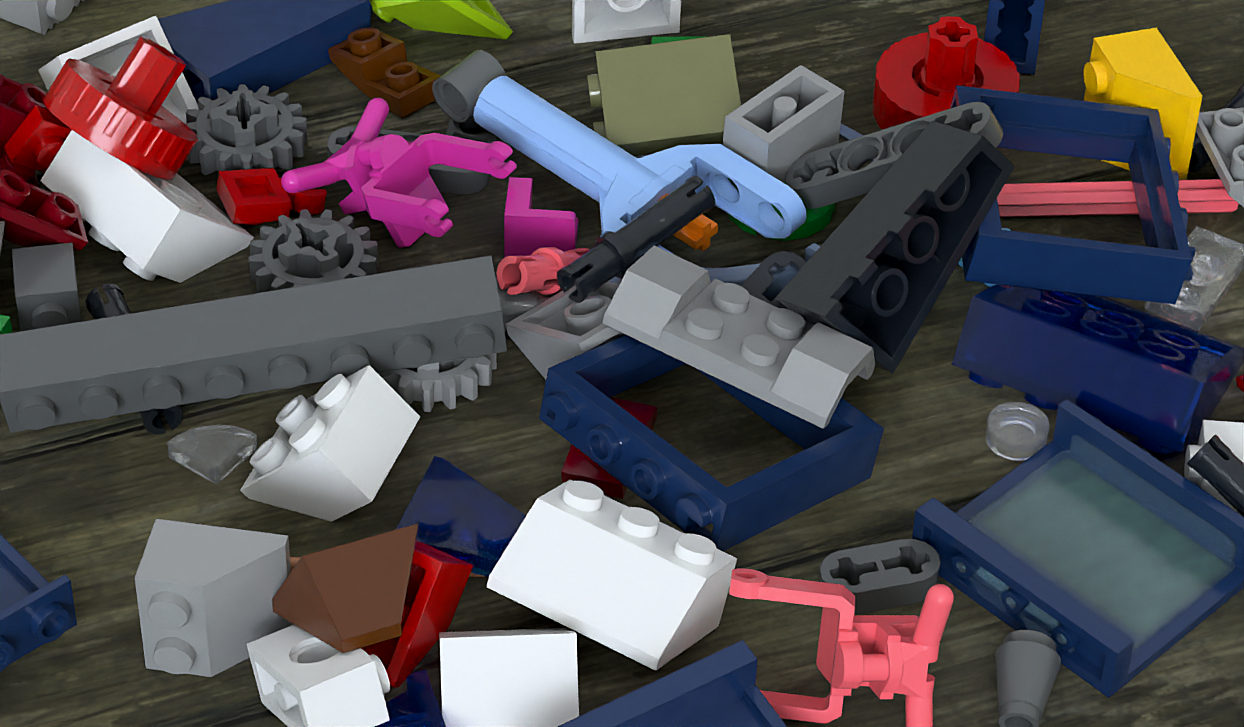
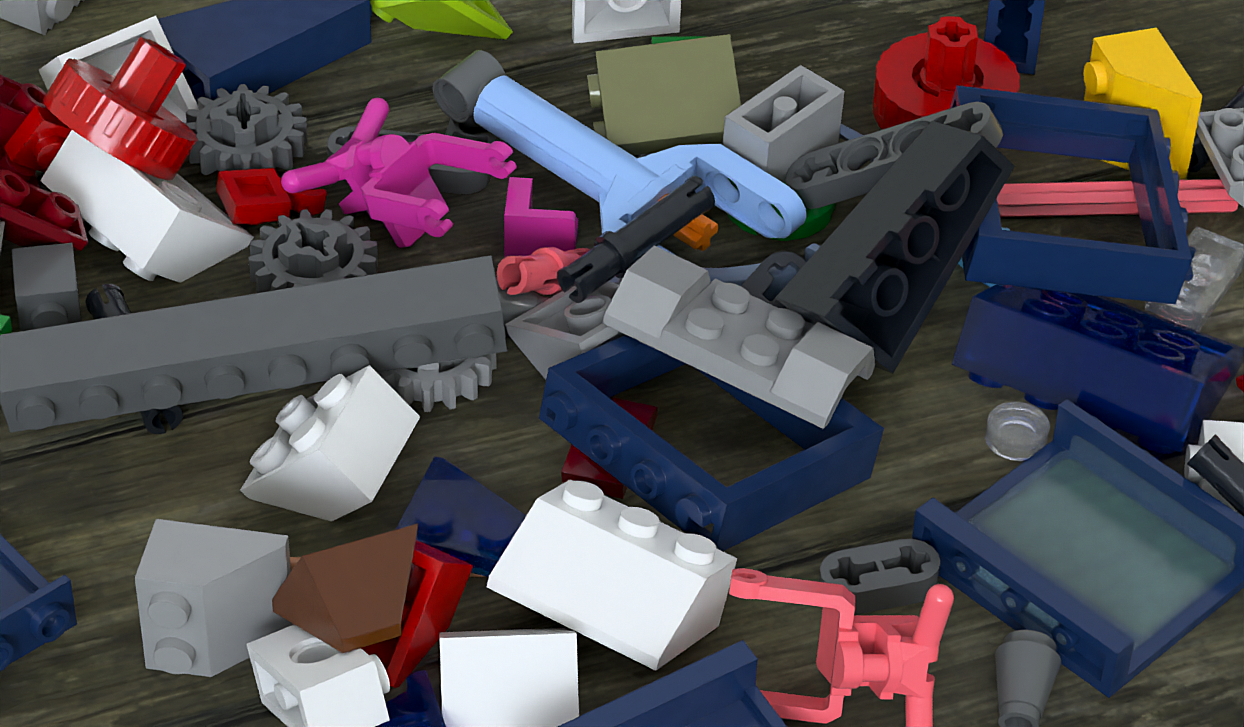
(213, 450): clear tile -> none
(381, 70): reddish brown slope -> none

